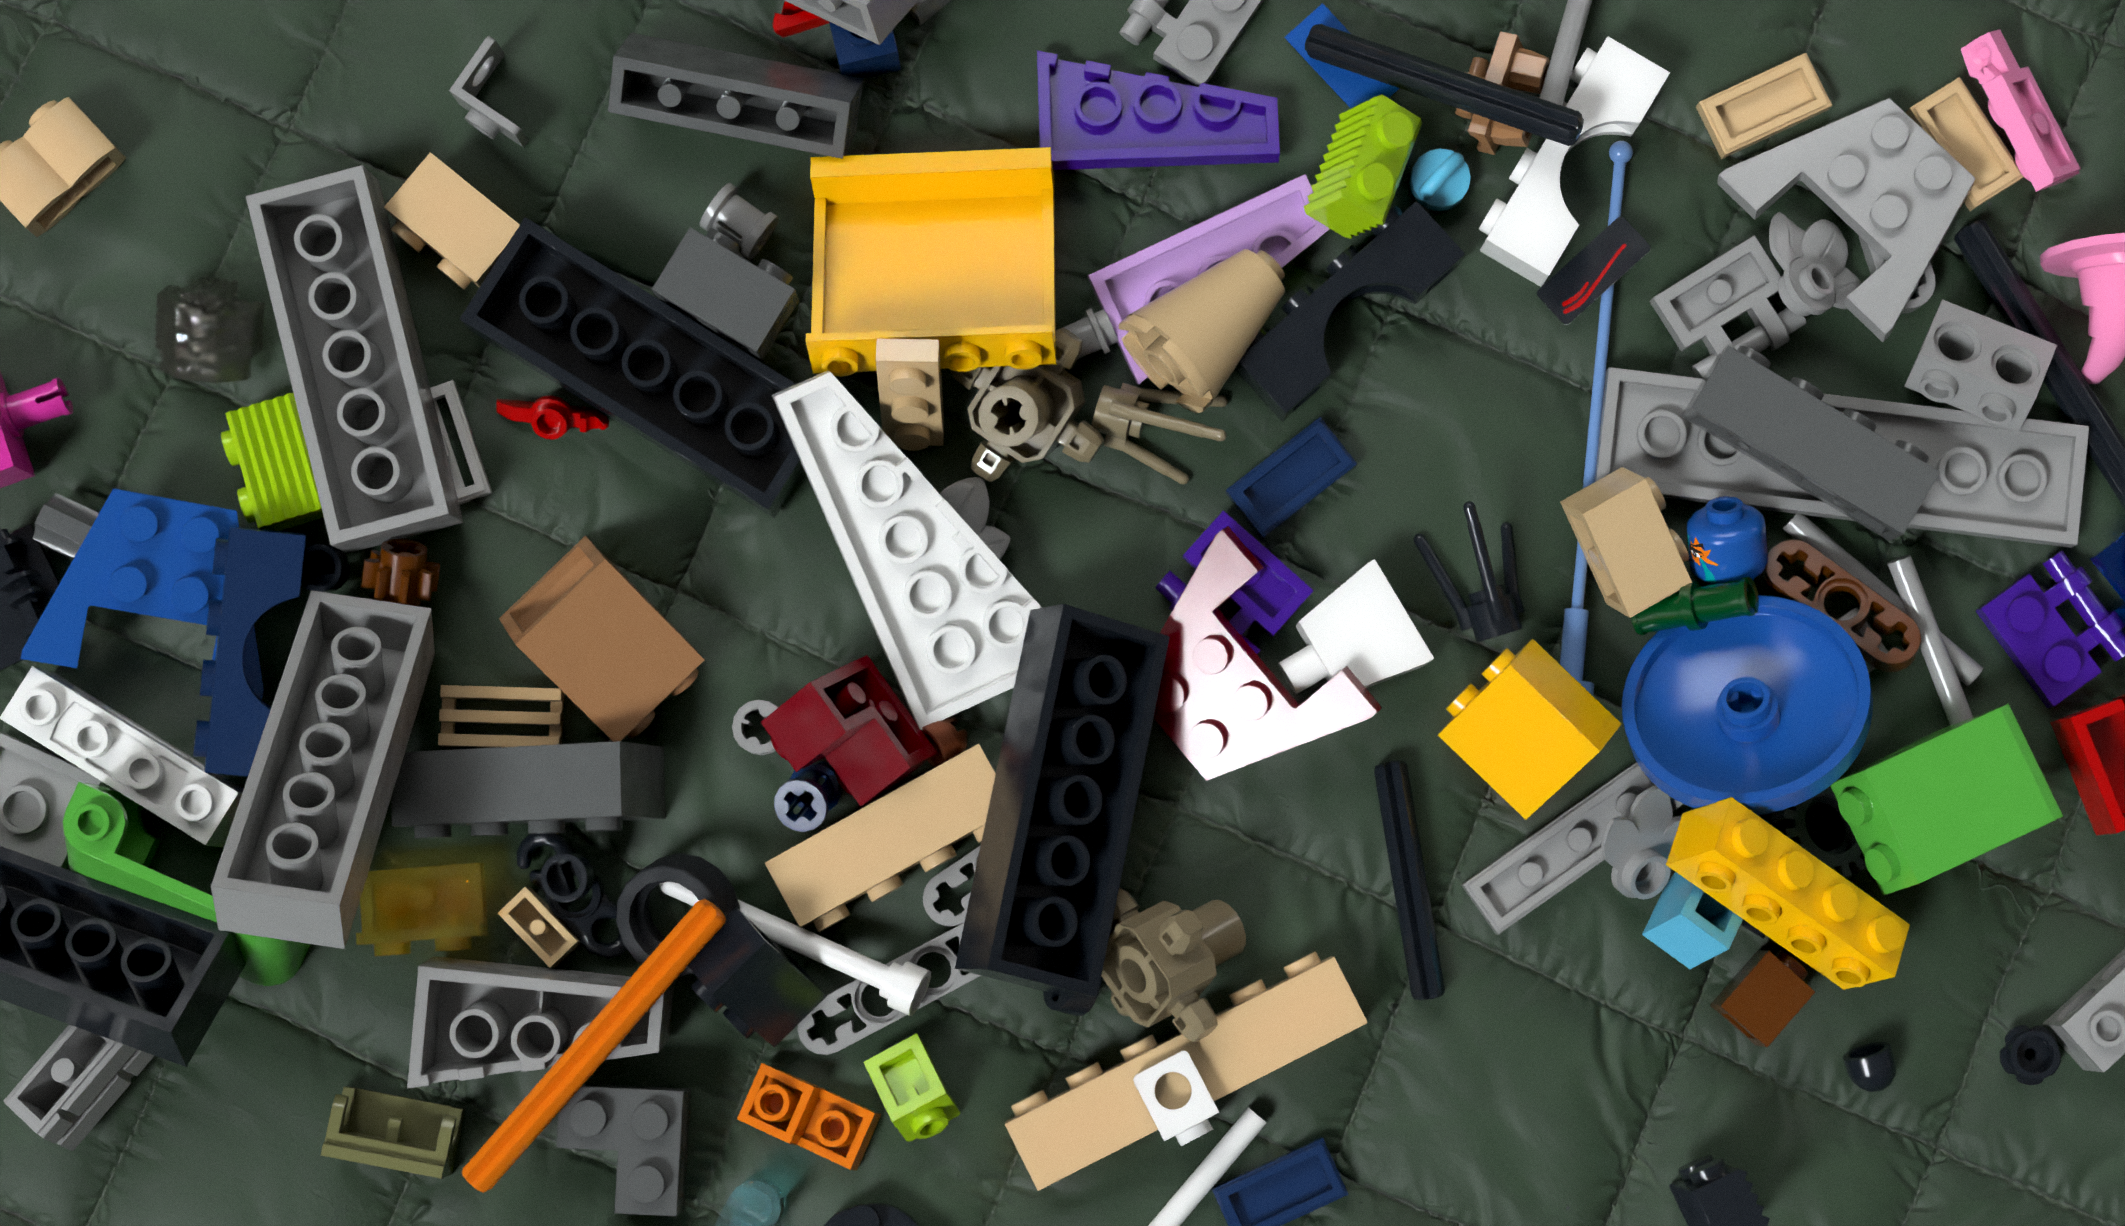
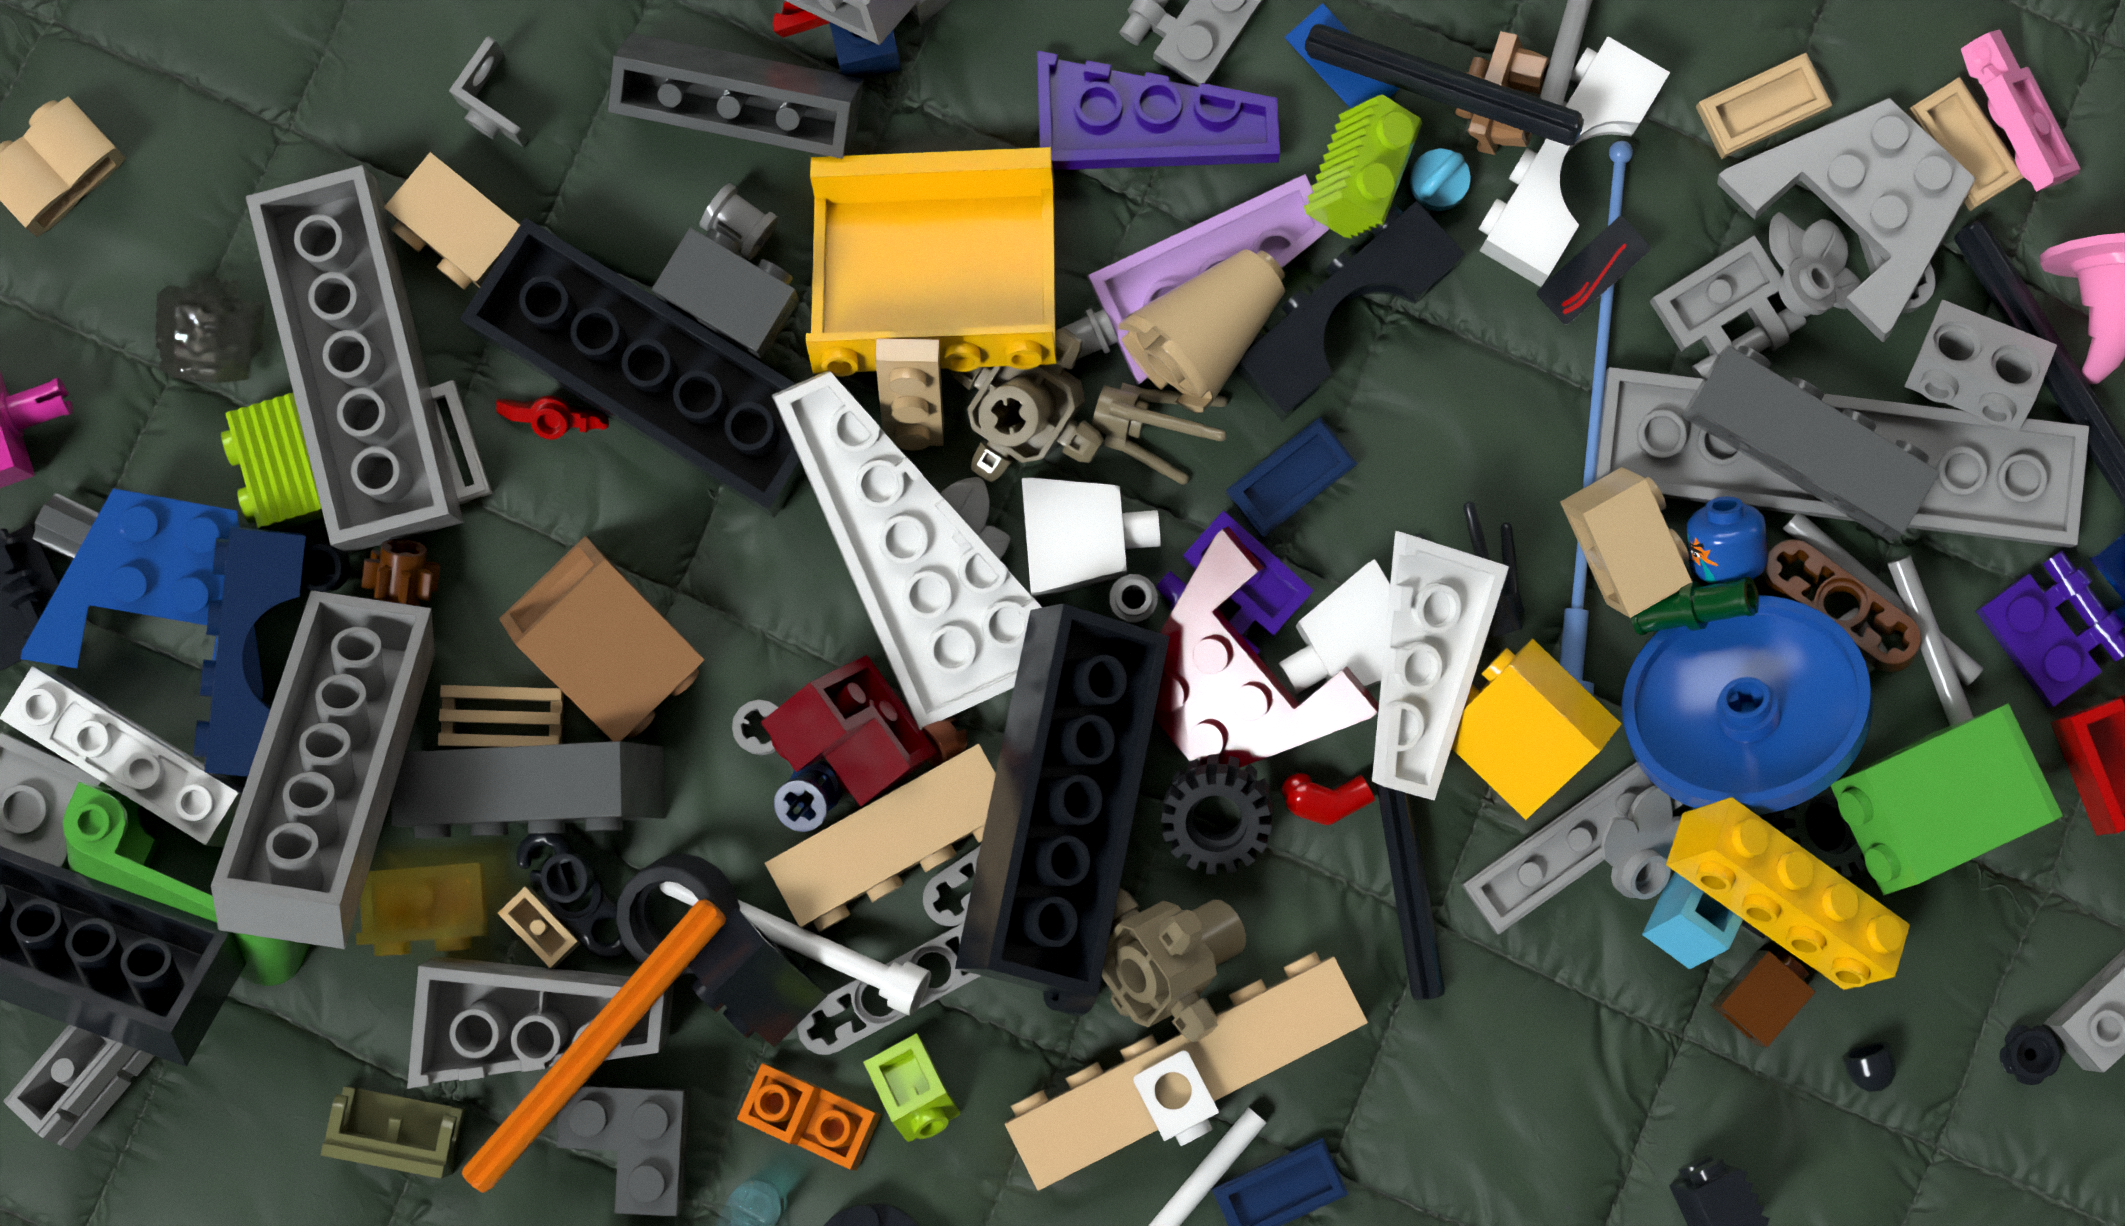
(1080, 534): none -> white torso
(1137, 584): none -> light grey pin
(1211, 847): none -> black tyre
(1324, 804): none -> red arm
(1431, 652): none -> white wing

